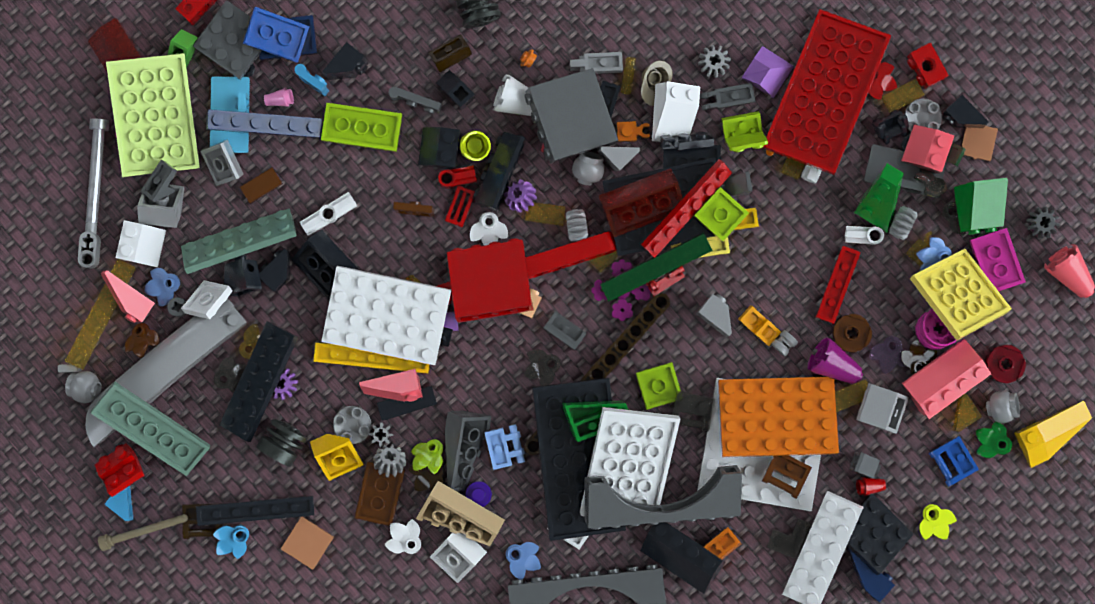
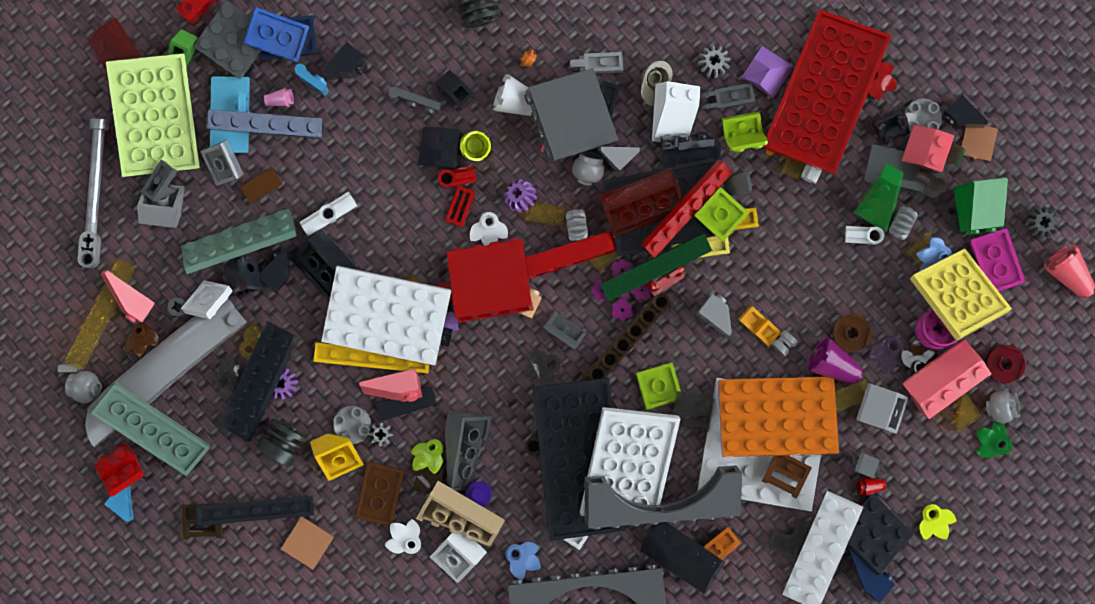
(106, 542): dark tan piece -> none
(140, 243): white slope -> none
(159, 286): medium blue plate -> none
(229, 542): dark azure plate -> none
(361, 127): lime plate -> none
(389, 460): light grey gear -> none
(414, 208): reddish brown plate -> none
(450, 53): dark brown slope -> none
(498, 447): light blue plate -> none
(500, 171): black slope -> none
(585, 416): green wedge -> none
(628, 75): clear yellow axle -> none
(628, 131): orange plate -> none
(837, 284): red plate -> none
(902, 96): clear yellow tile -> none
(928, 55): red brick -> none
(959, 458): blue plate -> none
(1048, 435): yellow wedge -> none

